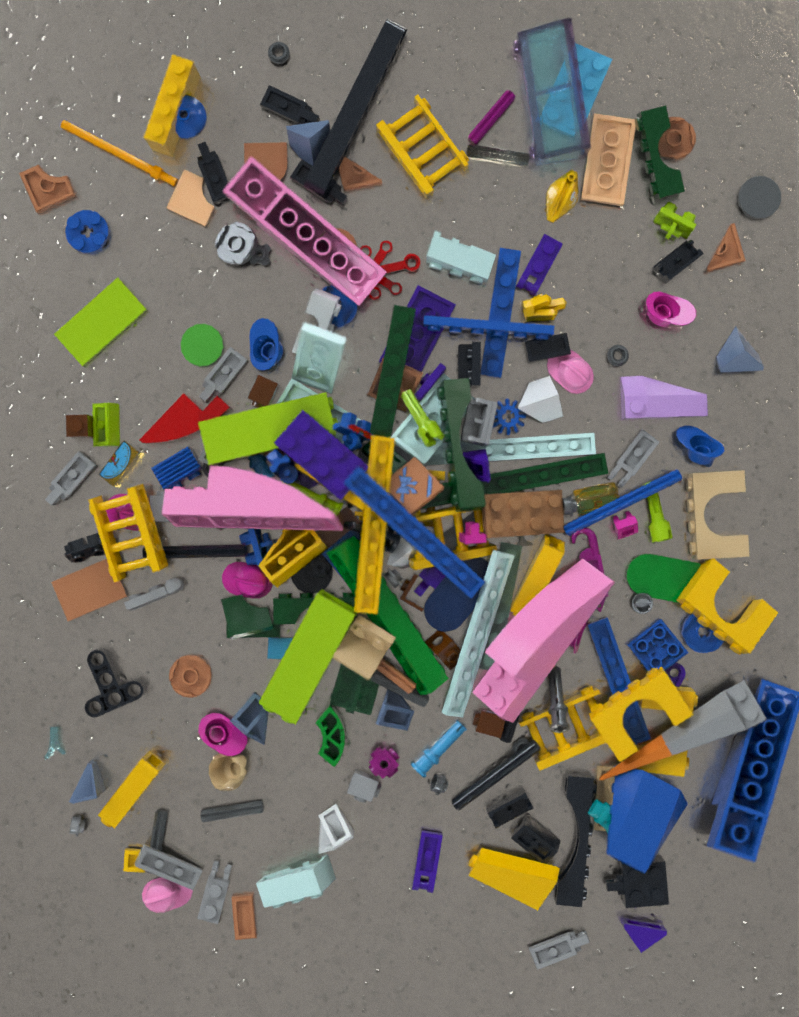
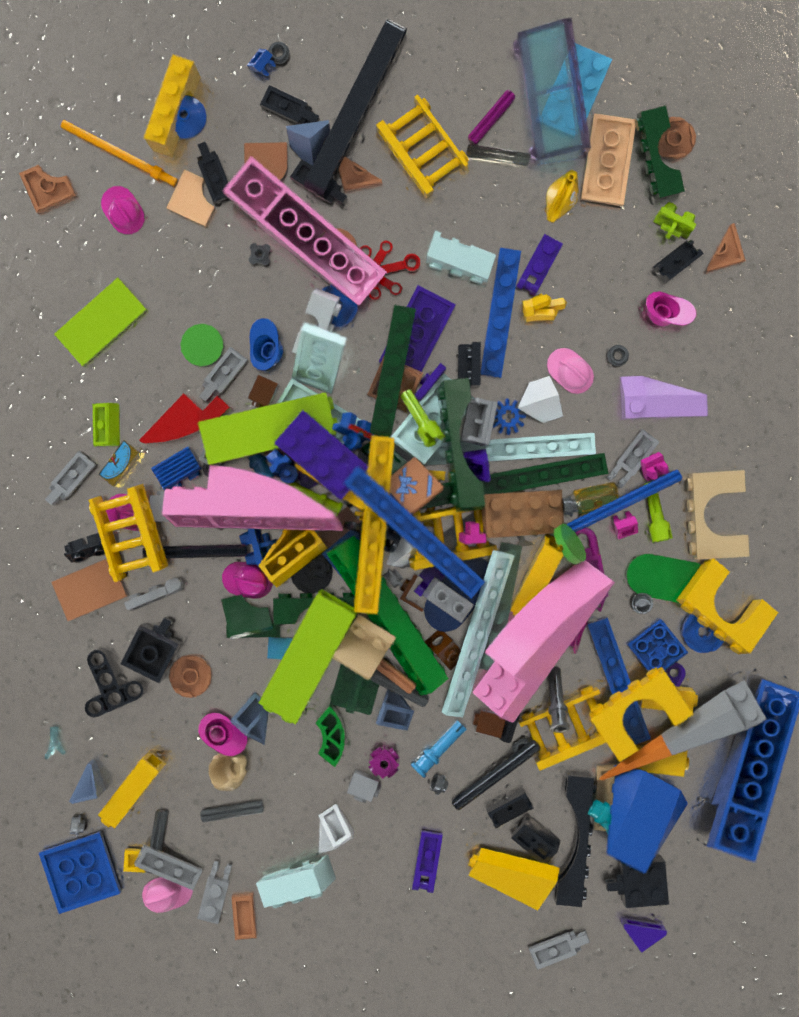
(79, 426): reddish brown brick -> none
(80, 872): none -> blue plate
(97, 238): blue plate -> none
(122, 210): none -> dark pink piece
(152, 650): none -> black hinge
(236, 243): tile -> none
(259, 61): none -> blue tile
(447, 599): none -> light grey brick
(497, 328): blue plate -> none
(546, 349): black plate -> none
(572, 545): none -> bright green tile
(654, 466): none -> dark pink tile
(700, 446): blue piece -> none
(738, 355): sand blue slope -> none
(759, 197): dark grey tile -> none

